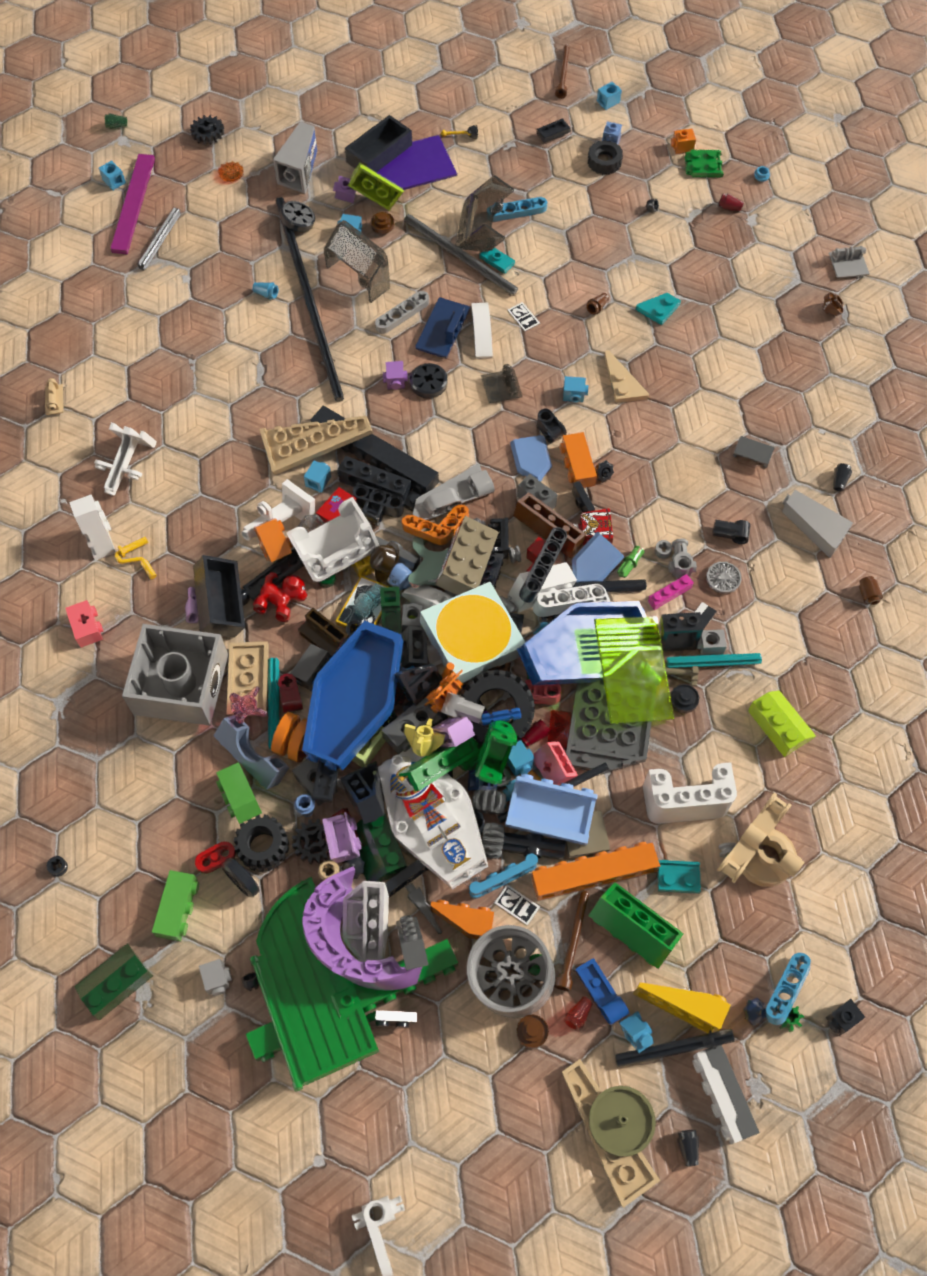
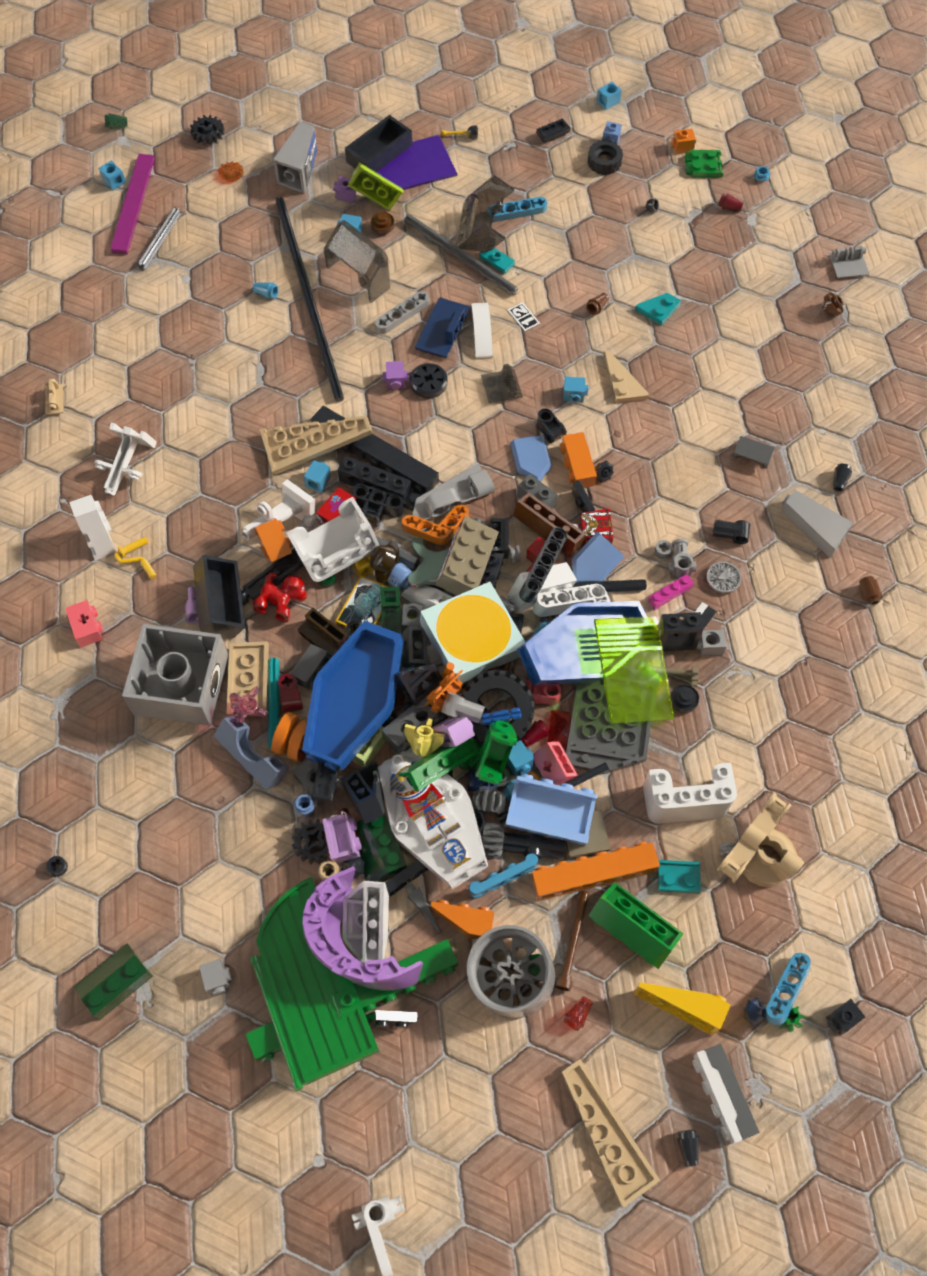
(175, 906): bright green brick -> none
(214, 855): red plate -> none
(237, 793): bright green brick -> none
(240, 877): black wheel -> none
(250, 981): black hinge -> none
(258, 827): black tyre -> none
(297, 216): black wheel -> none
(411, 942): dark grey brick -> none
(517, 904): sticker -> none
(532, 1031): reddish brown plate -> none
(561, 89): reddish brown piece -> none
(601, 991): blue plate -> none
(622, 1121): olive piece -> none
(630, 562): bright green axle -> none
(637, 1032): dark azure brick -> none
(675, 1047): black axle -> none
(714, 660): teal axle -> none
(780, 722): lime slope -> none

